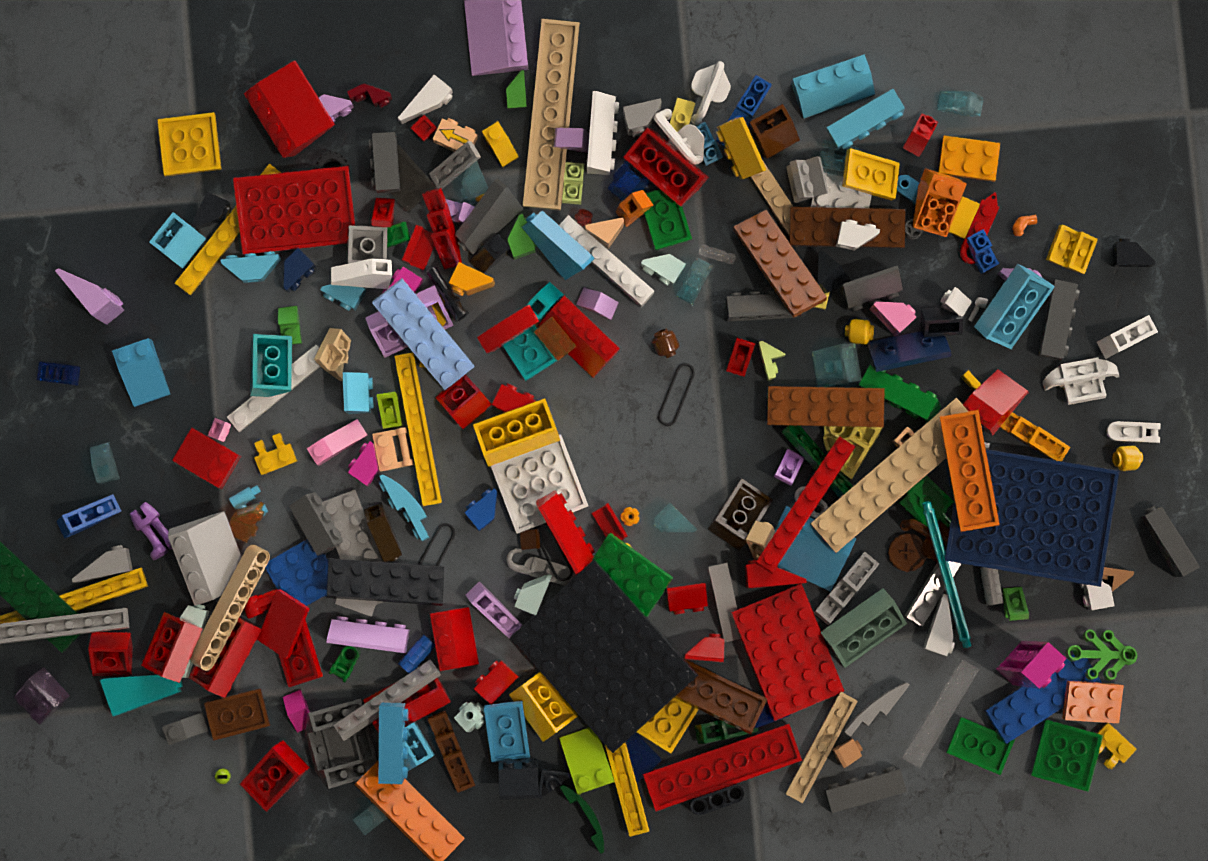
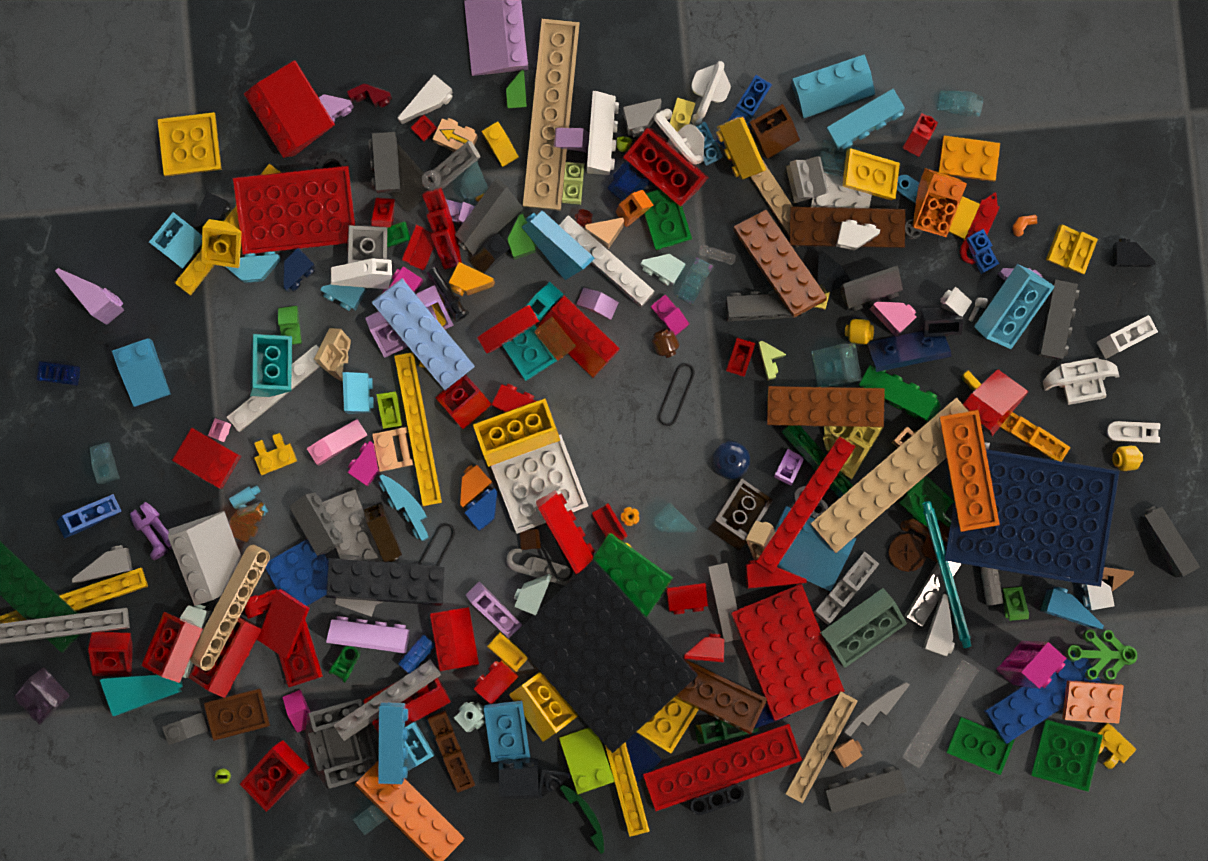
(221, 244): none -> yellow slope
(431, 186): none -> clear plate
(473, 484): none -> orange slope
(507, 651): none -> yellow tile
(624, 143): none -> lime hinge
(670, 315): none -> dark pink slope
(731, 460): none -> dark blue cylinder
(1066, 606): none -> dark azure slope

